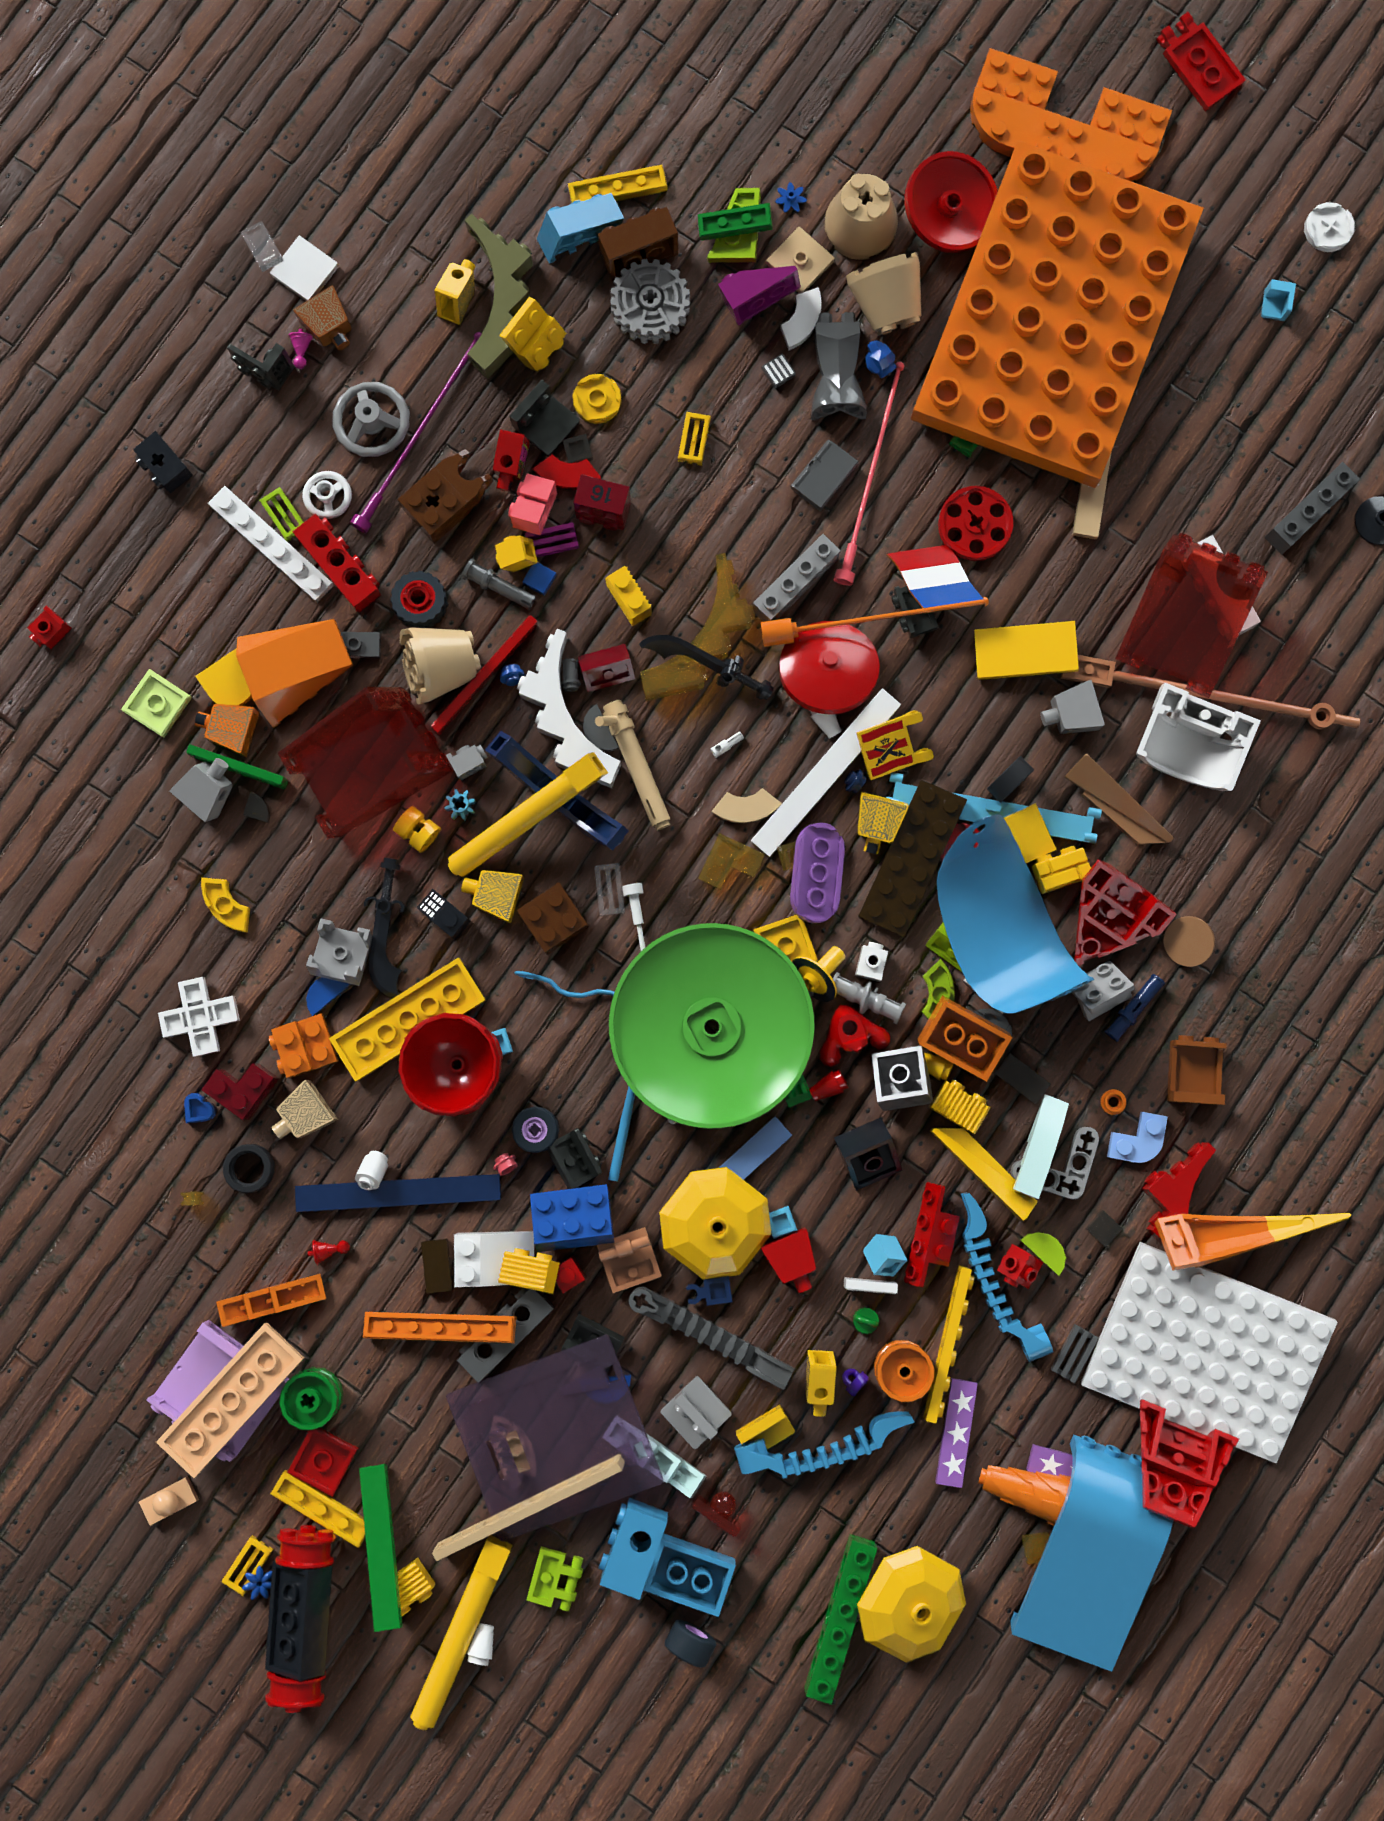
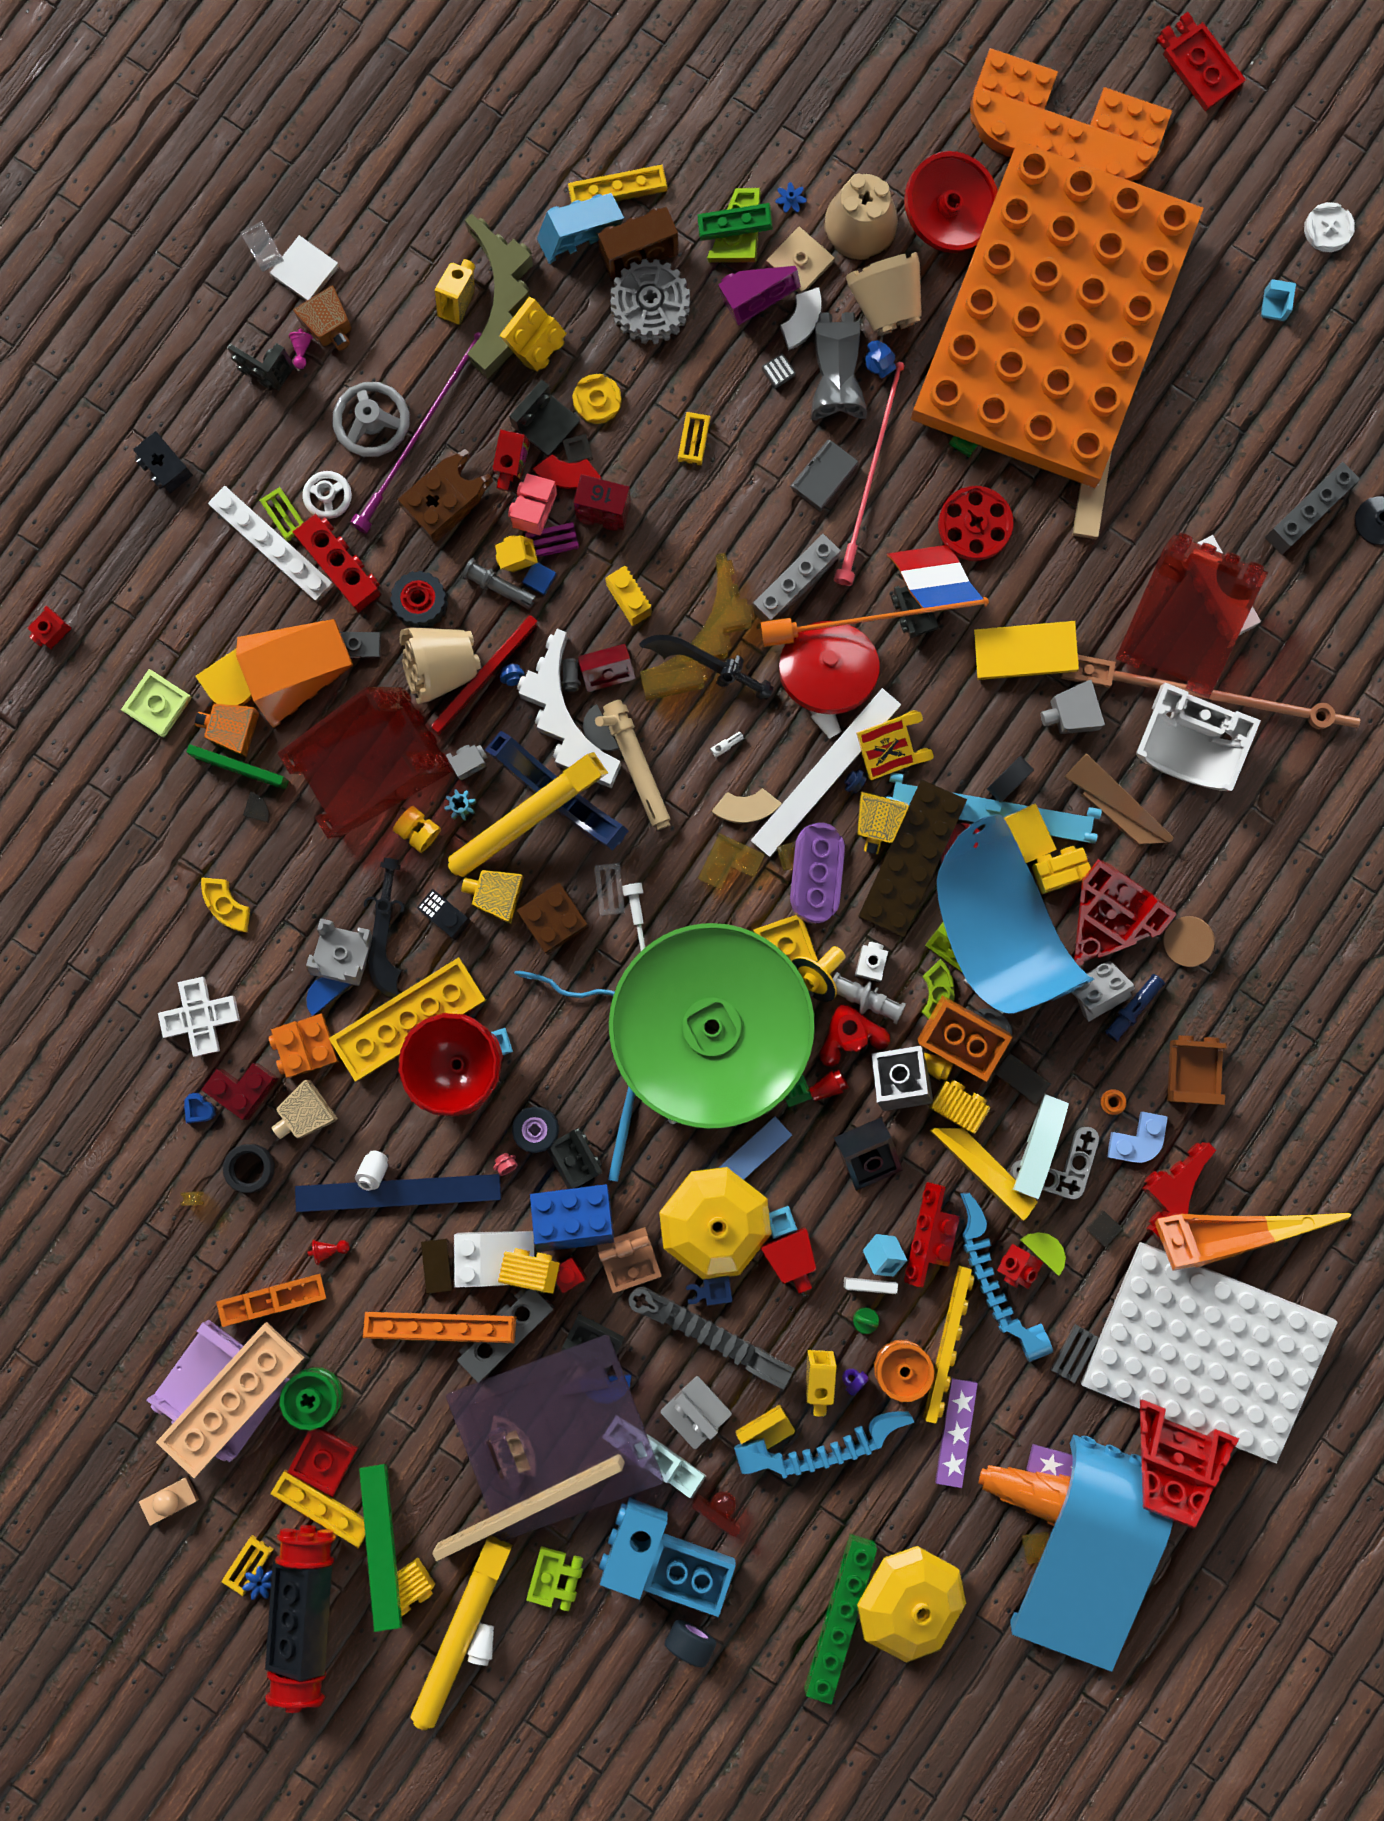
(204, 789): light grey torso -> none

